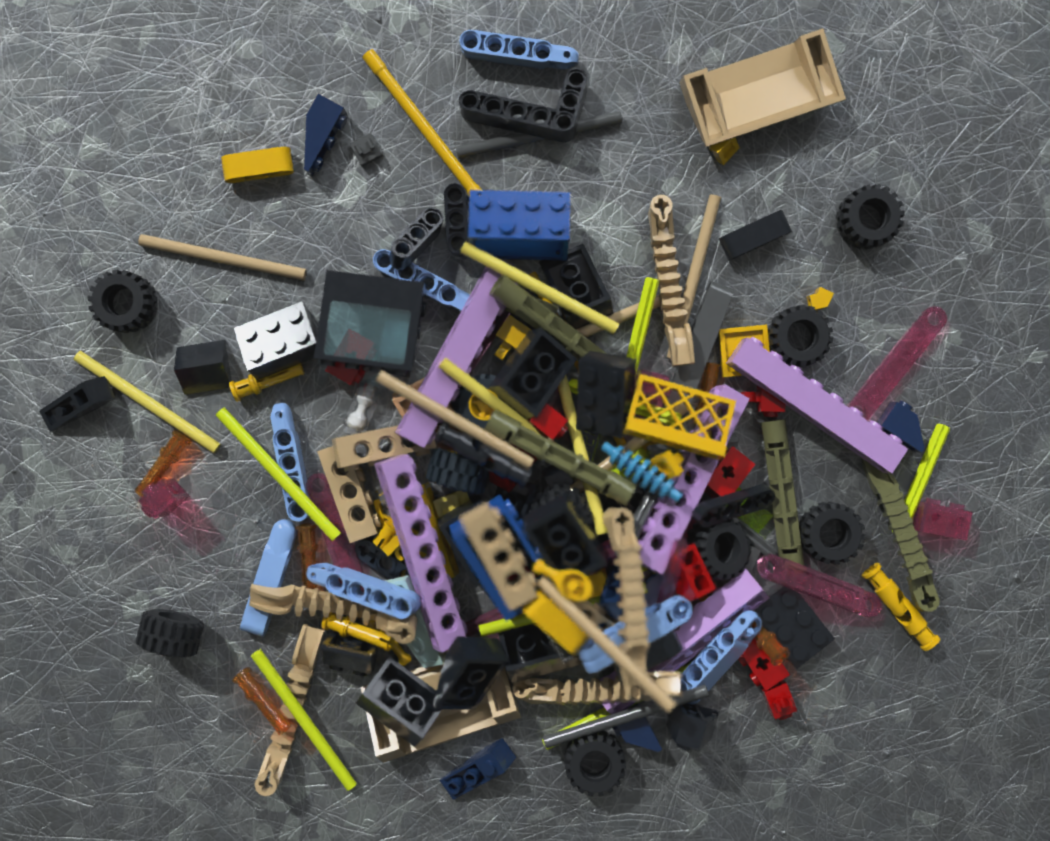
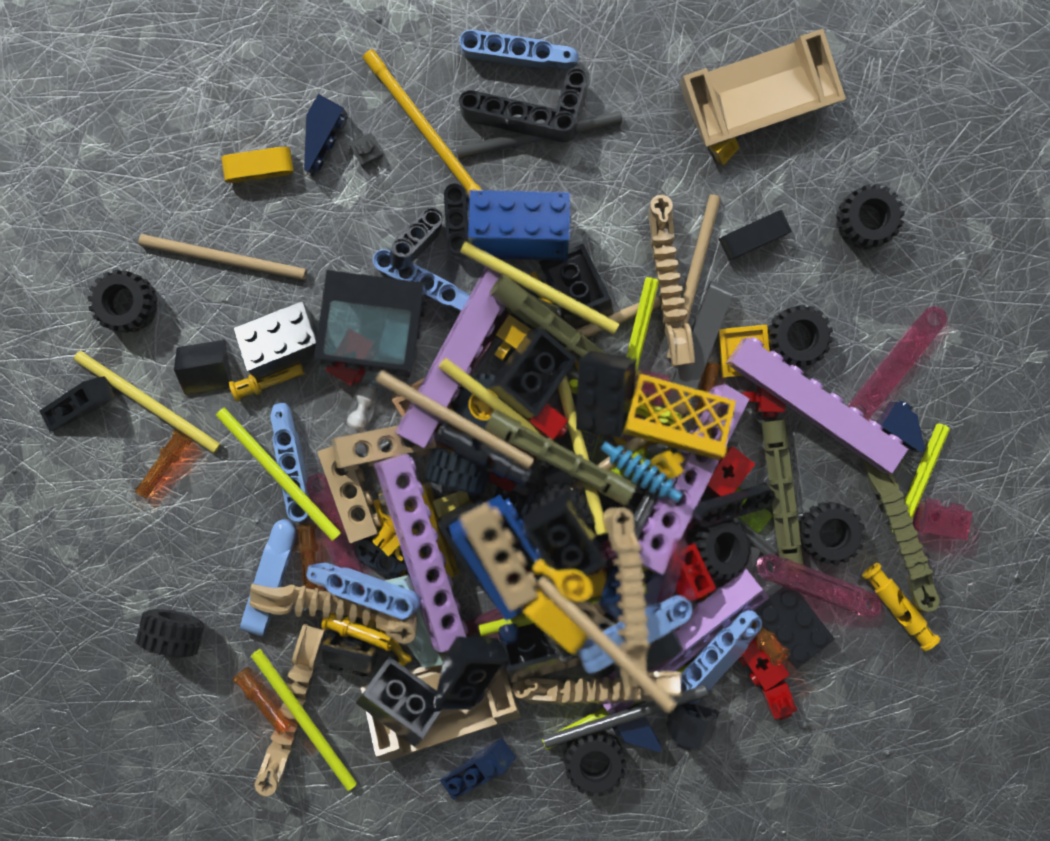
(162, 498): clear pink brick -> none
(509, 633): none -> dark blue hinge
(820, 298): yellow piece -> none

